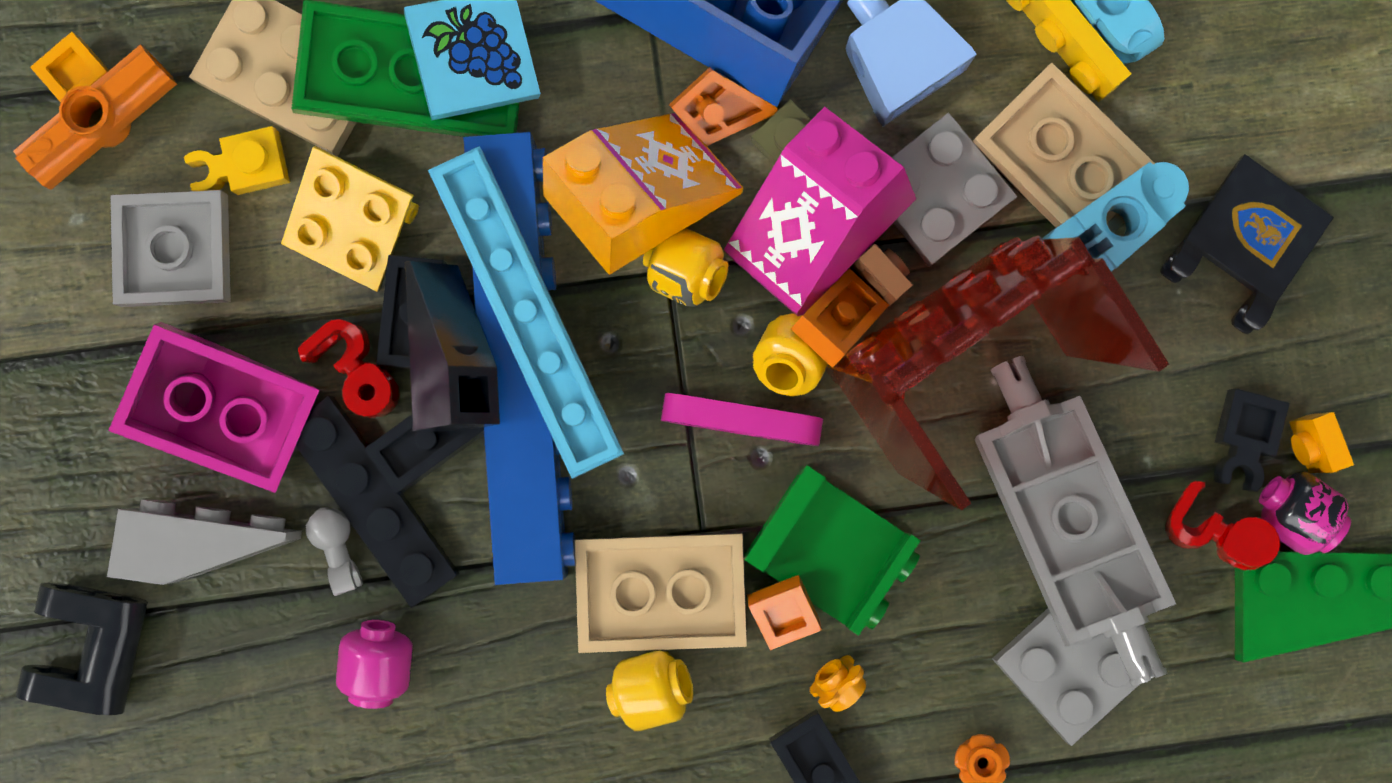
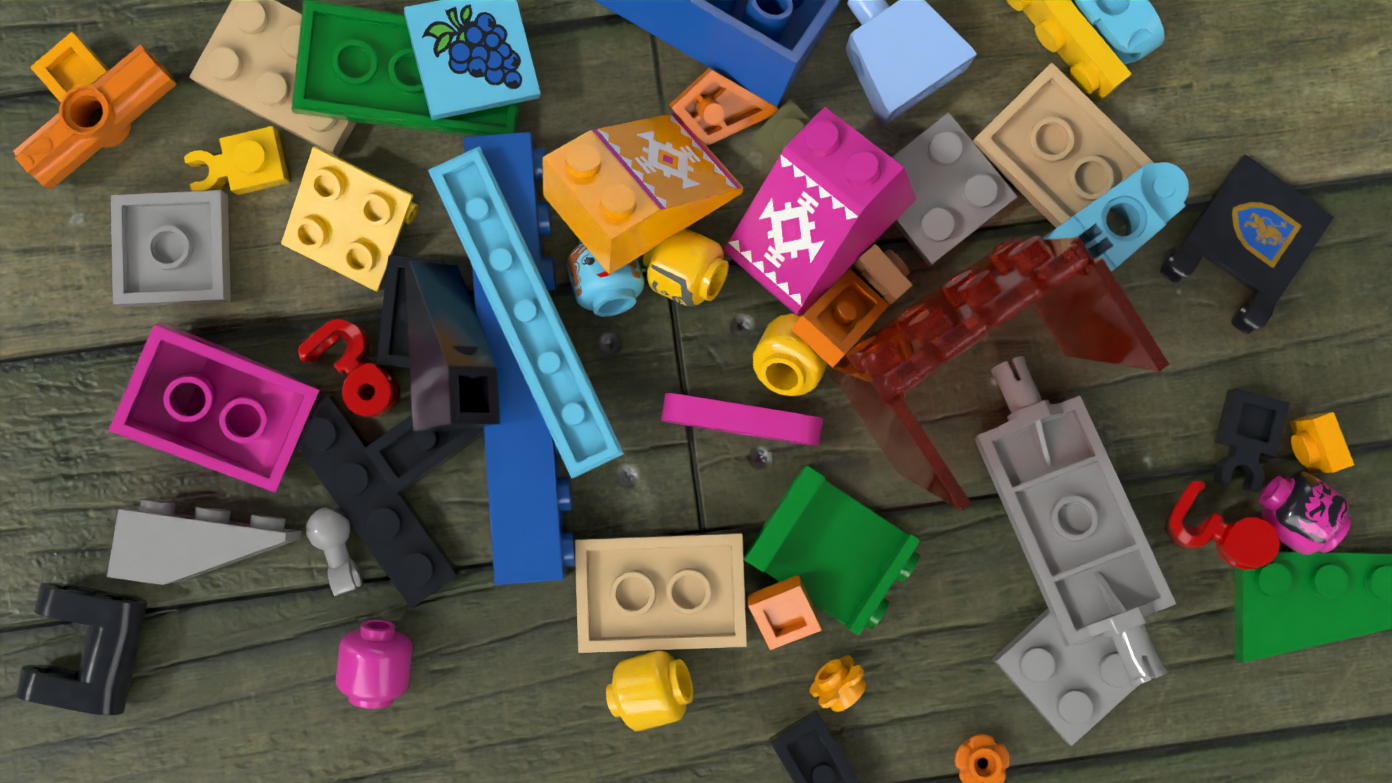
(597, 289): none -> medium azure head

